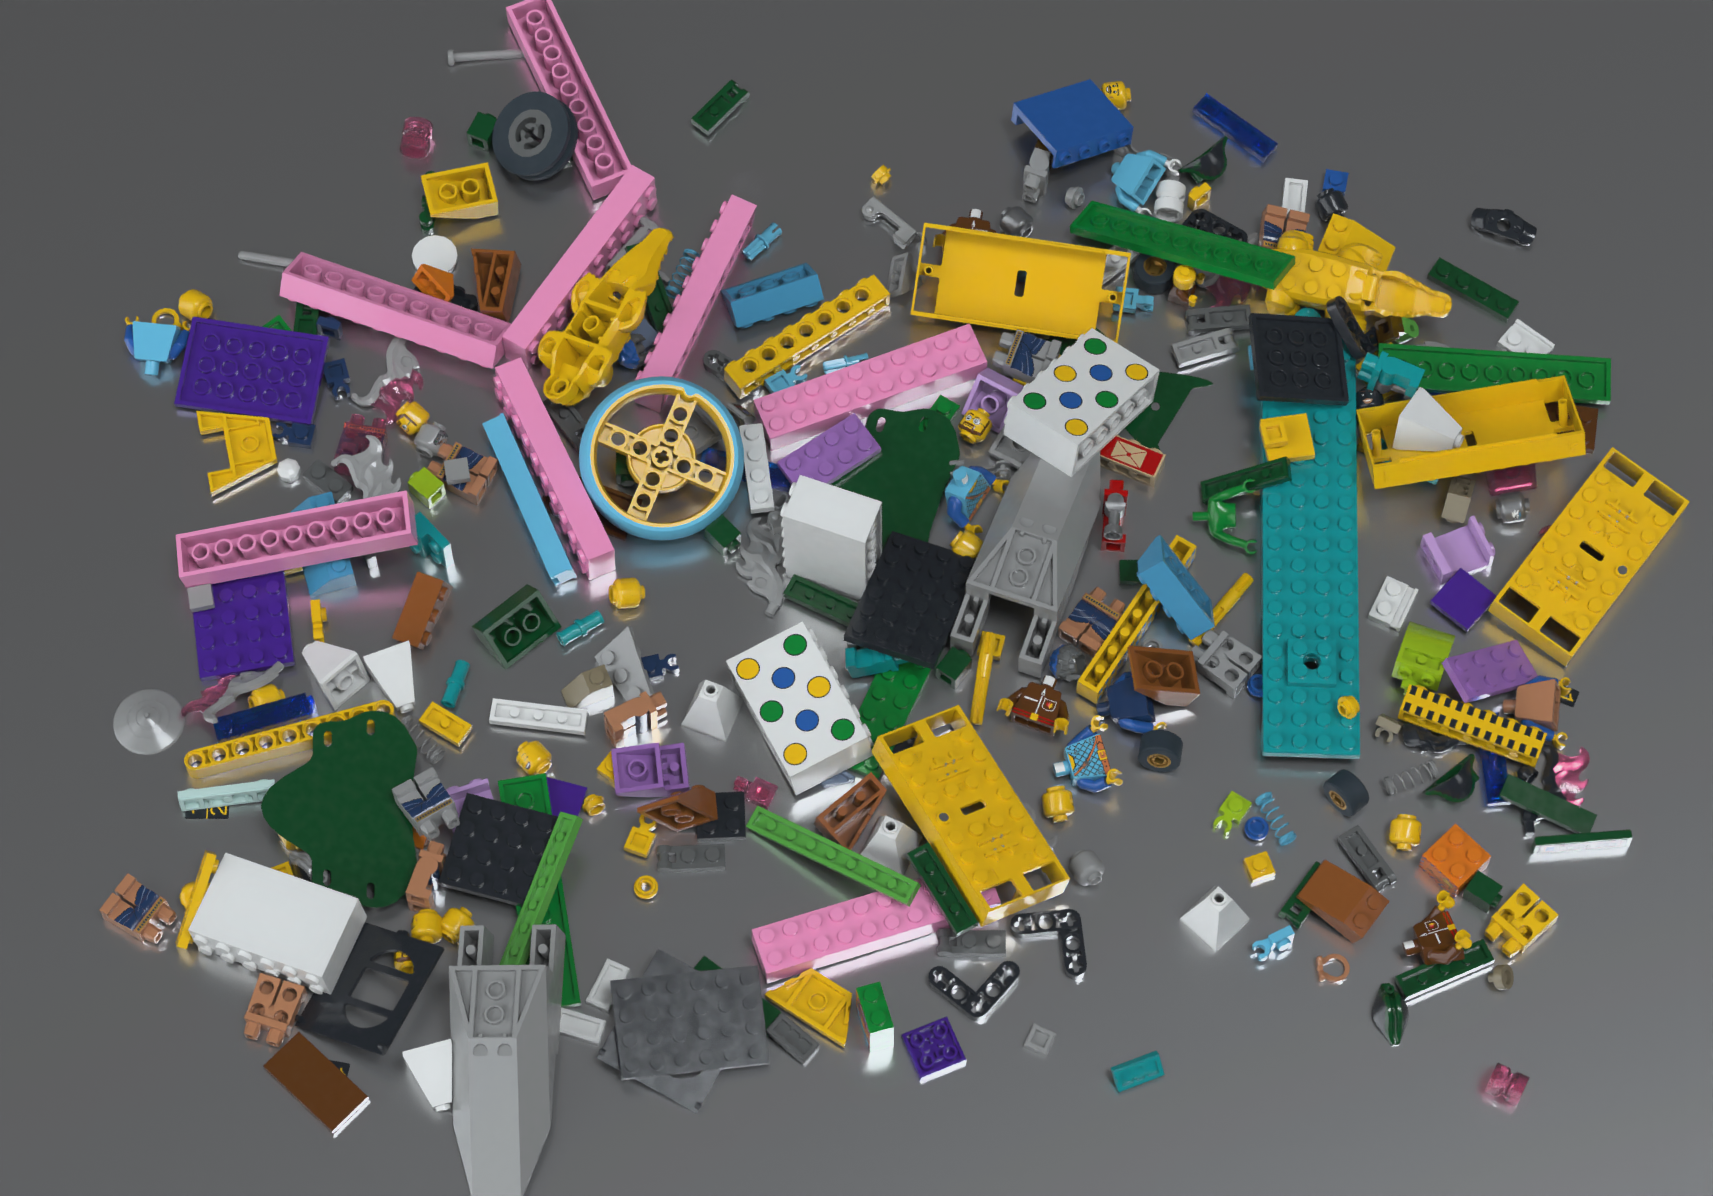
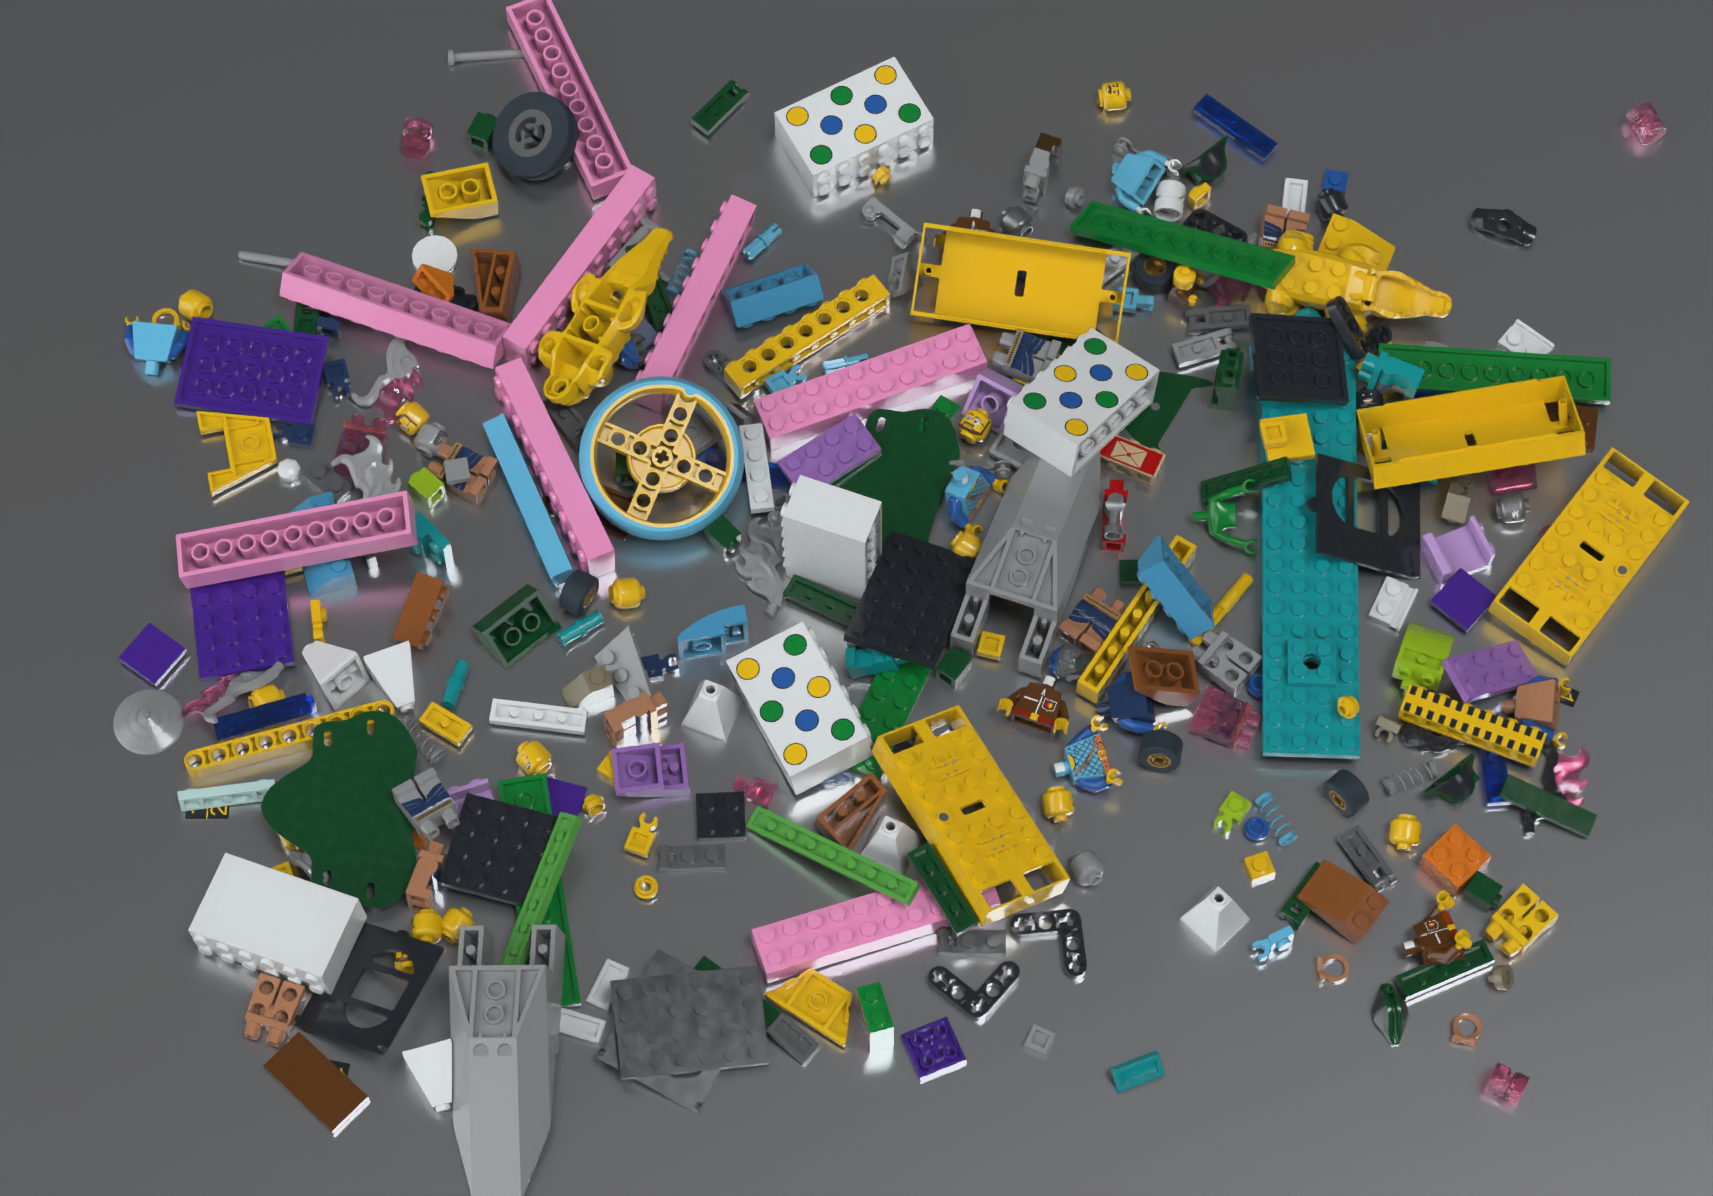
(137, 910): nougat hips -> none
(152, 654): none -> dark purple tile
(193, 894): yellow plate -> none
(201, 597): light grey tile -> none
(579, 592): none -> black wheel
(683, 809): dark orange slope -> none
(713, 632): none -> dark azure slope
(854, 127): none -> white brick
(982, 678): yellow axle -> none
(1074, 122): blue panel -> none
(1223, 718): none -> clear pink hips
(1227, 379): none -> dark green hips
(1345, 542): none -> black door
(1396, 329): dark brown leg -> none
(1426, 426): white slope -> none
(1457, 1036): none -> nougat piece
(1473, 290): dark green plate -> none
(1527, 773): black hinge -> none
(1581, 841): dark green tile -> none
(1645, 123): none -> clear pink wheel

